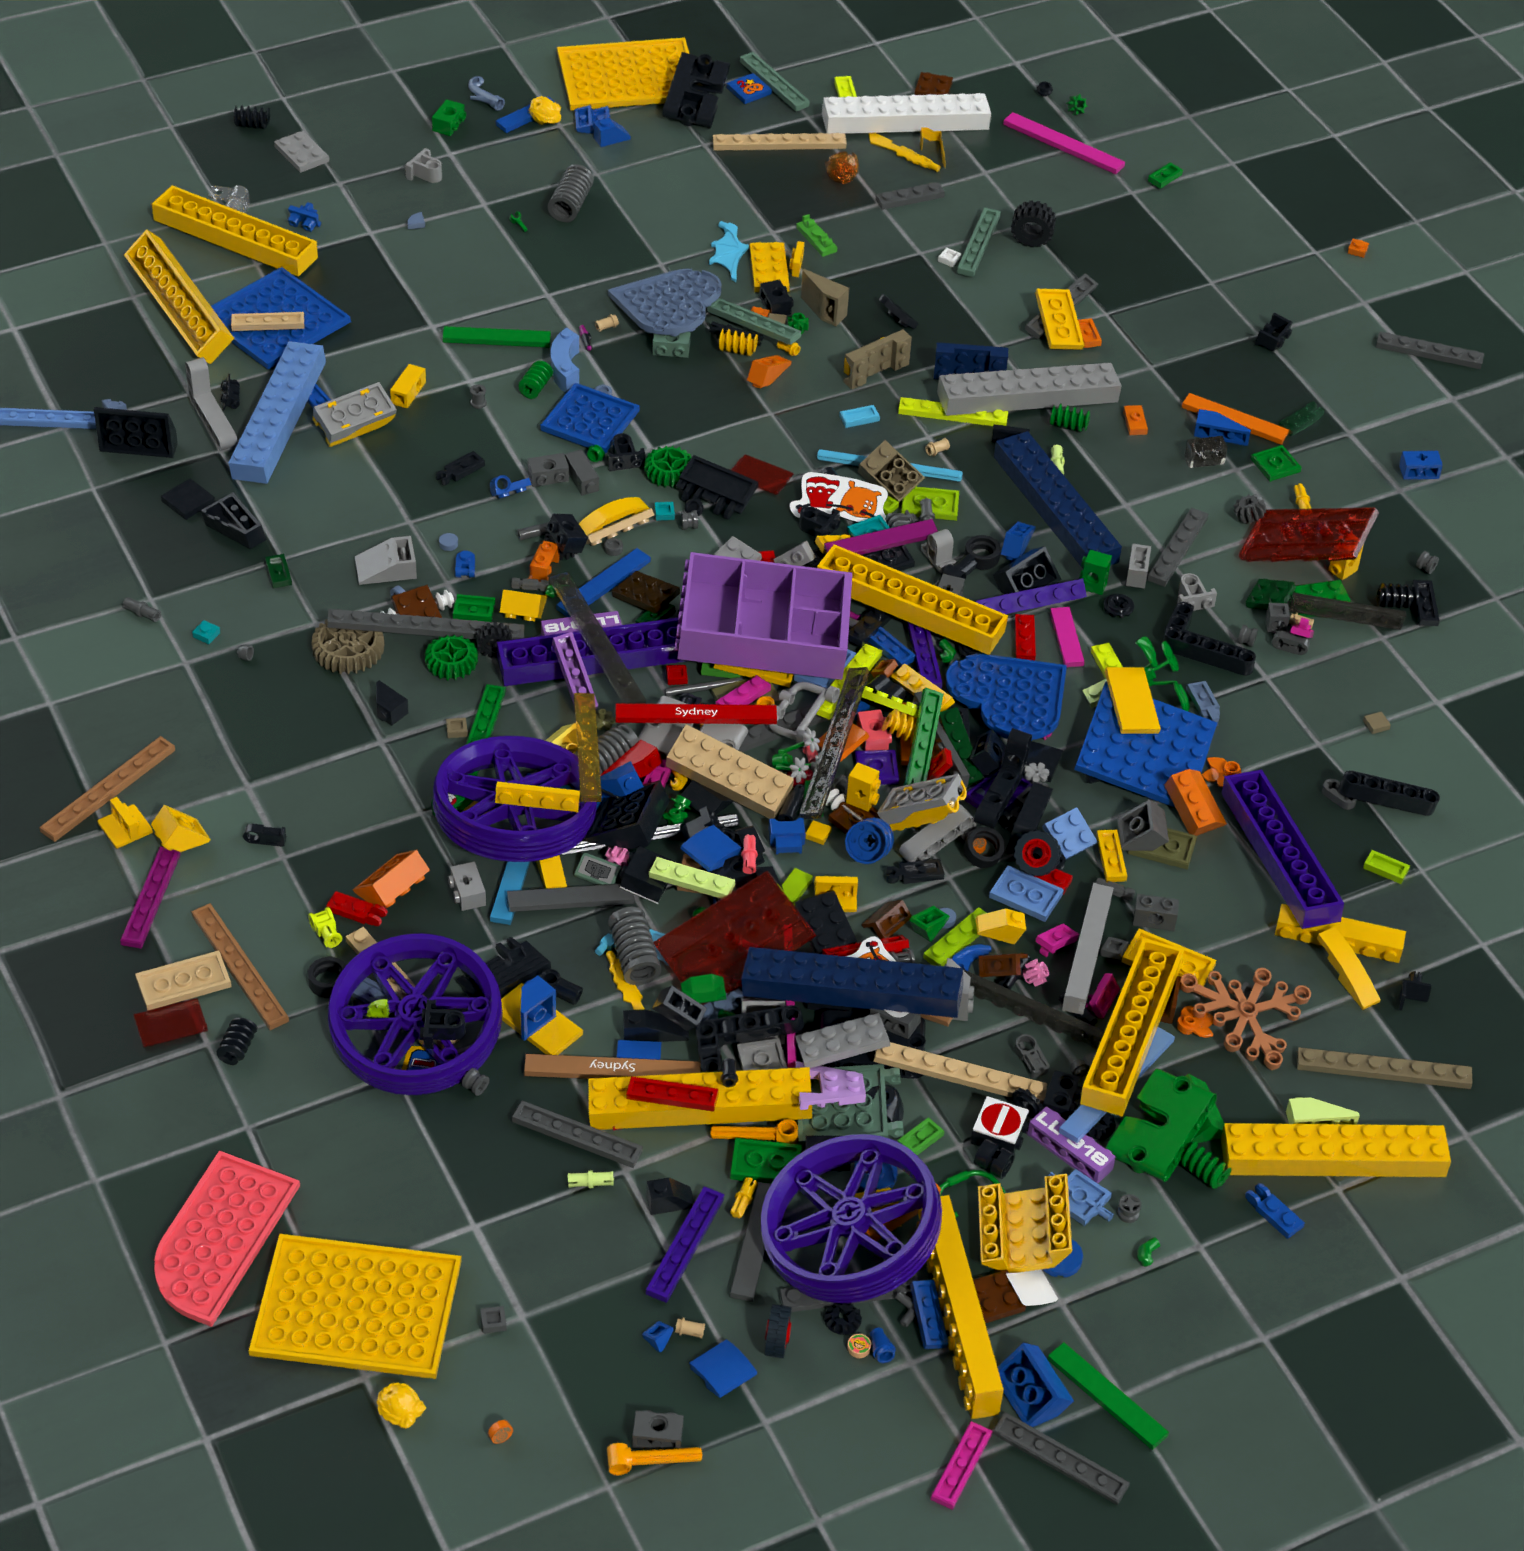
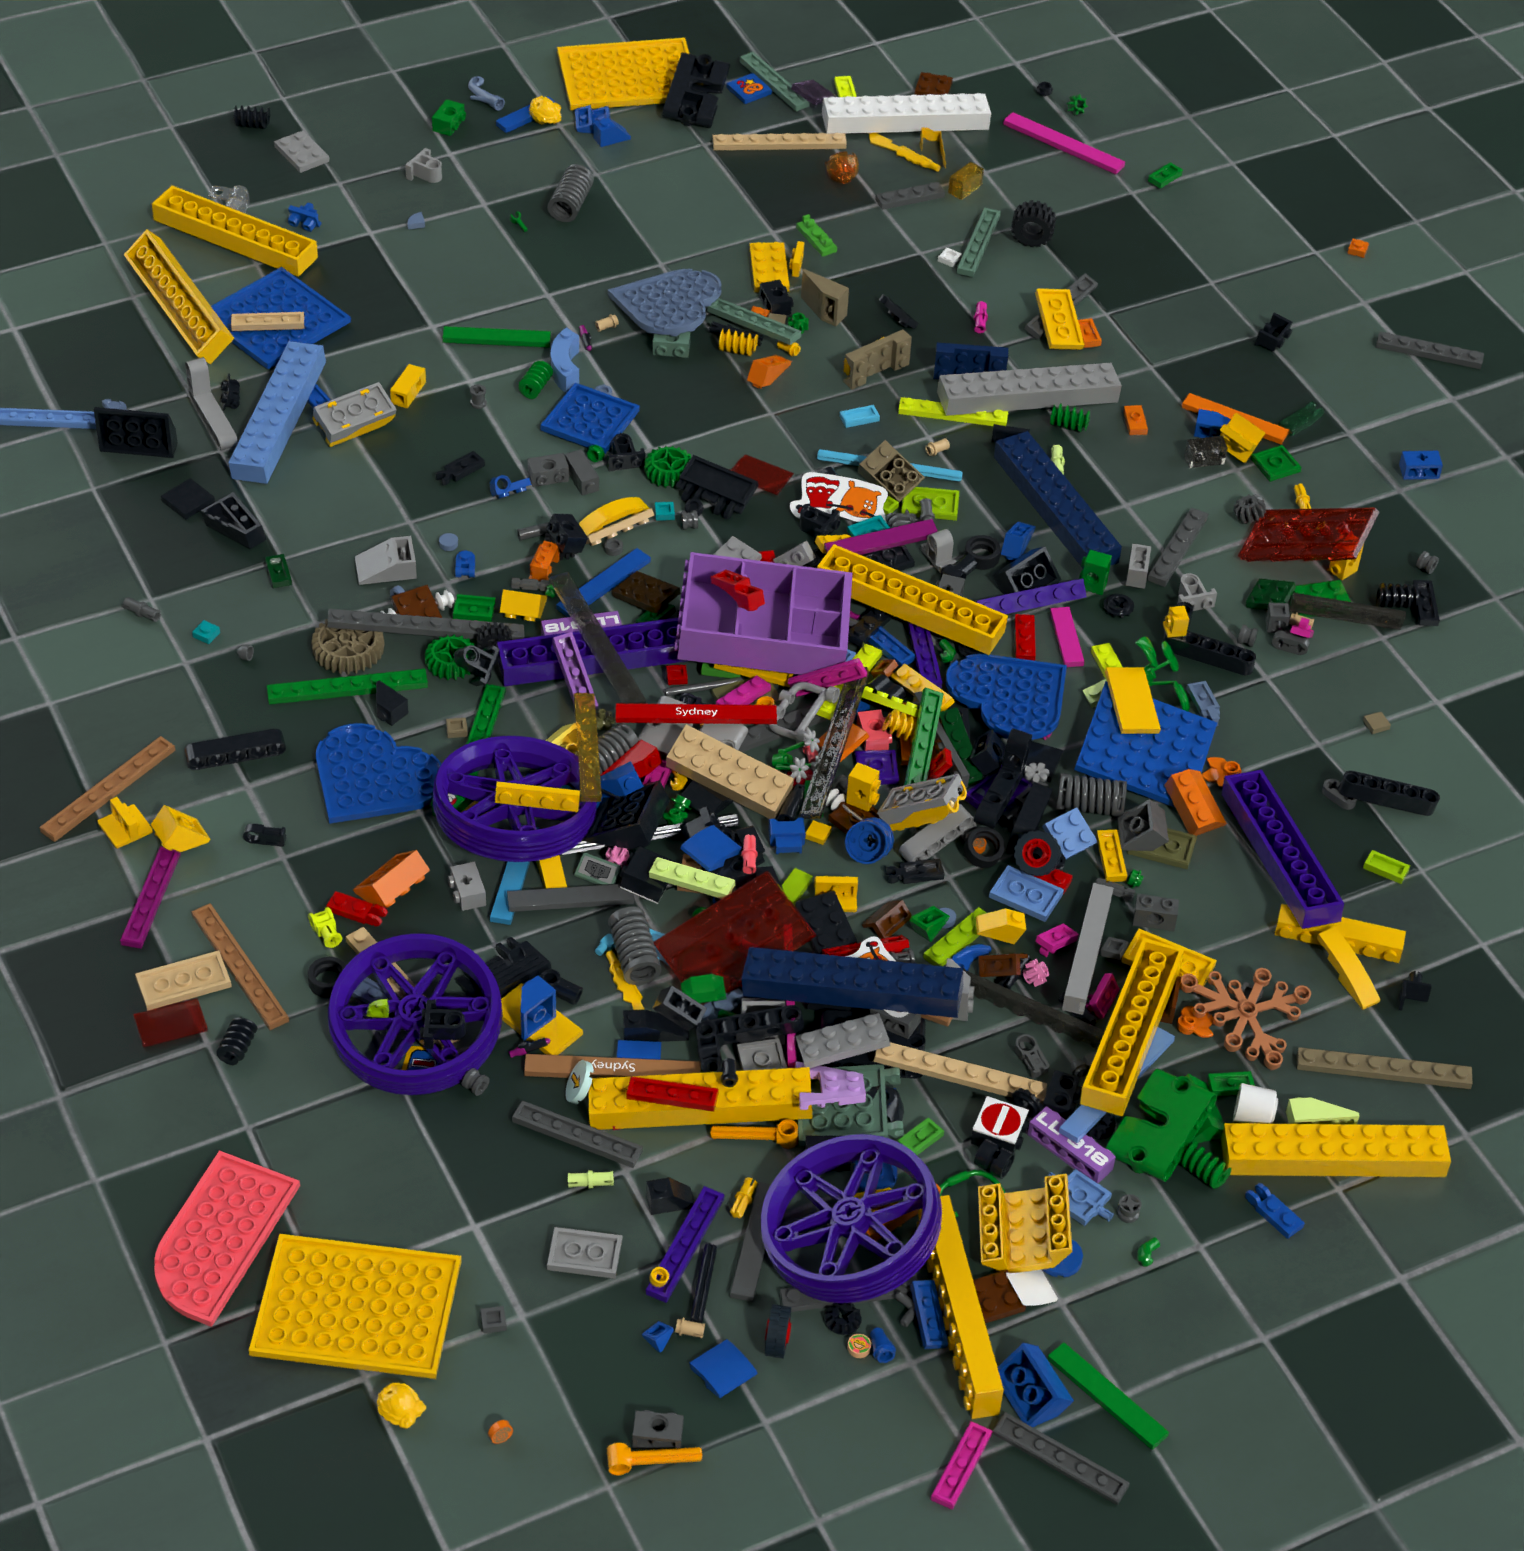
(235, 749): none -> black beam
(345, 686): none -> green plate
(371, 776): none -> blue plate
(479, 662): none -> black pin
(526, 1047): none -> black piece
(579, 1082): none -> light aqua tile
(584, 1252): none -> light grey plate
(664, 1277): none -> yellow hinge
(703, 1283): none -> black axle
(728, 249): medium azure animal -> none
(739, 589): none -> red slope
(761, 1159): green plate -> none
(812, 91): none -> clear purple tile
(831, 675): none -> dark pink tile
(966, 180): none -> clear yellow brick
(980, 317): none -> dark pink pin
(1085, 791): none -> dark grey piece
(1135, 878): none -> green plate
(1176, 622): none -> yellow brick
(1228, 1083): none -> green plate
(1241, 437): none -> yellow bracket
(1255, 1105): none -> white piece

